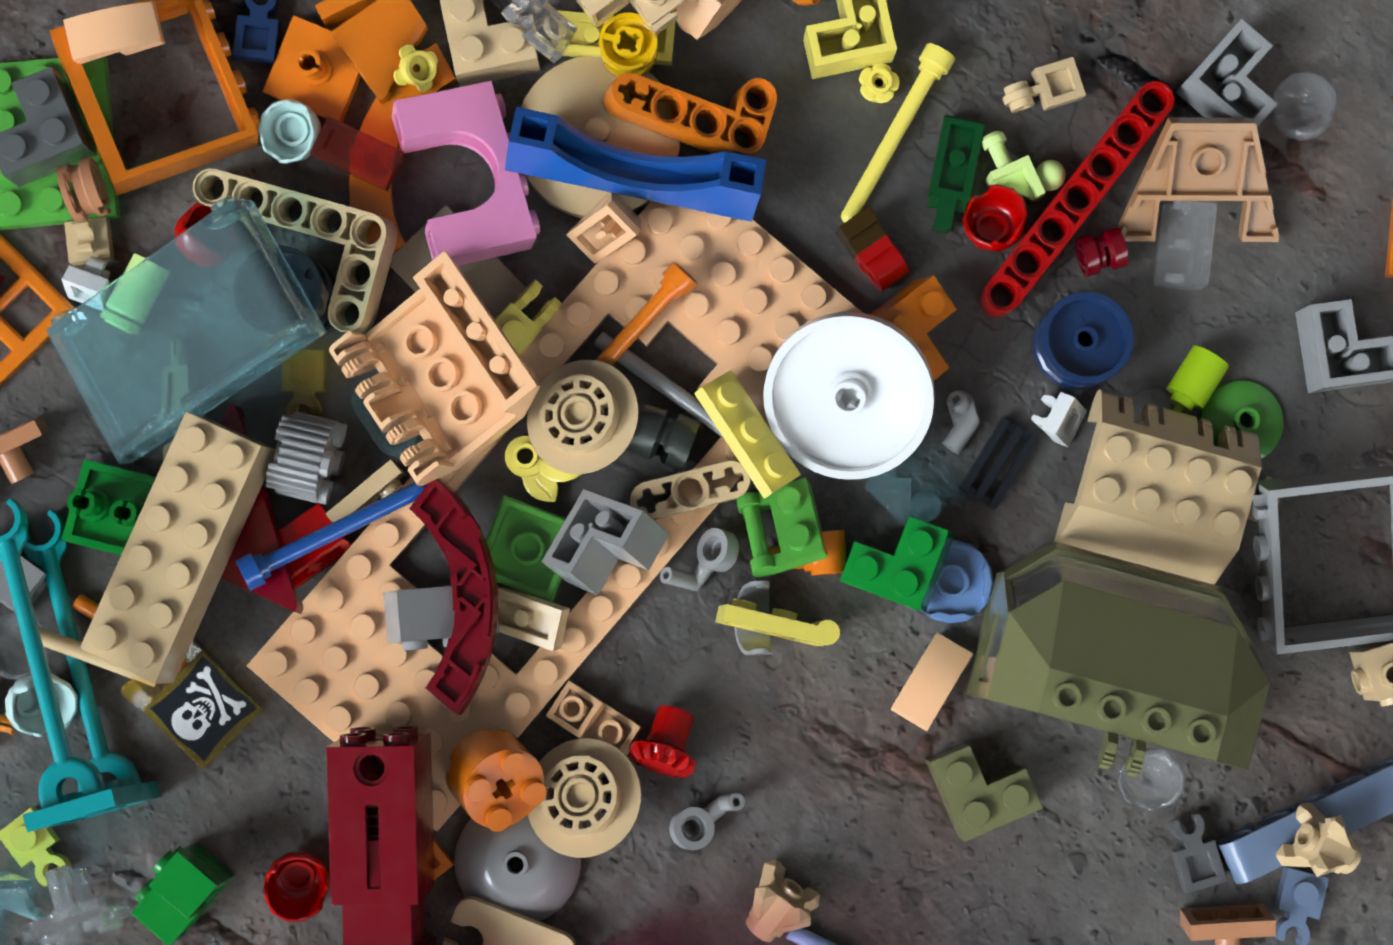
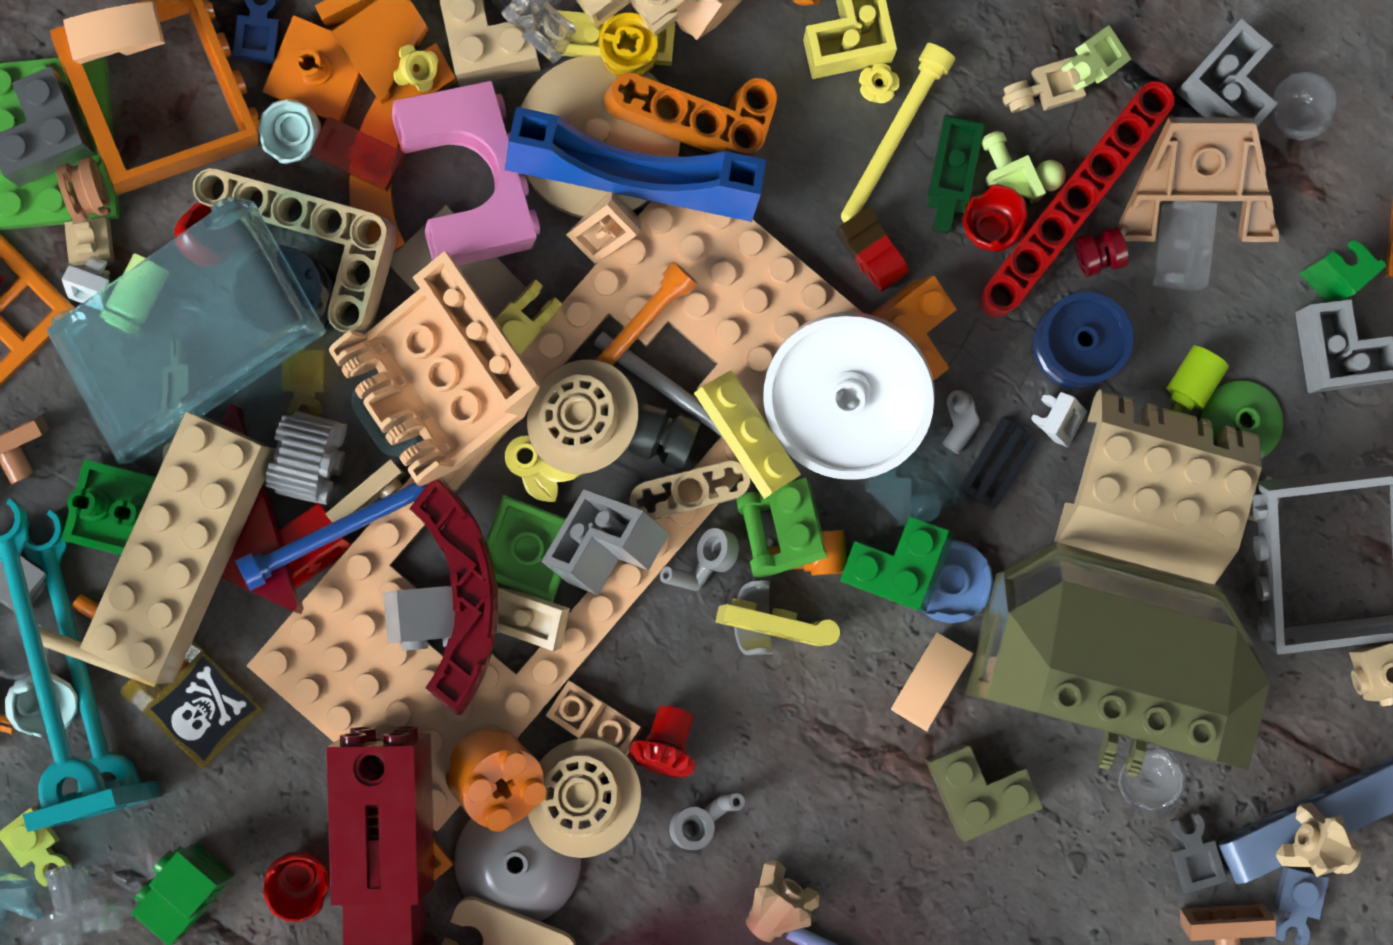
(1098, 58): none -> yellowish green plate
(1336, 279): none -> green hinge

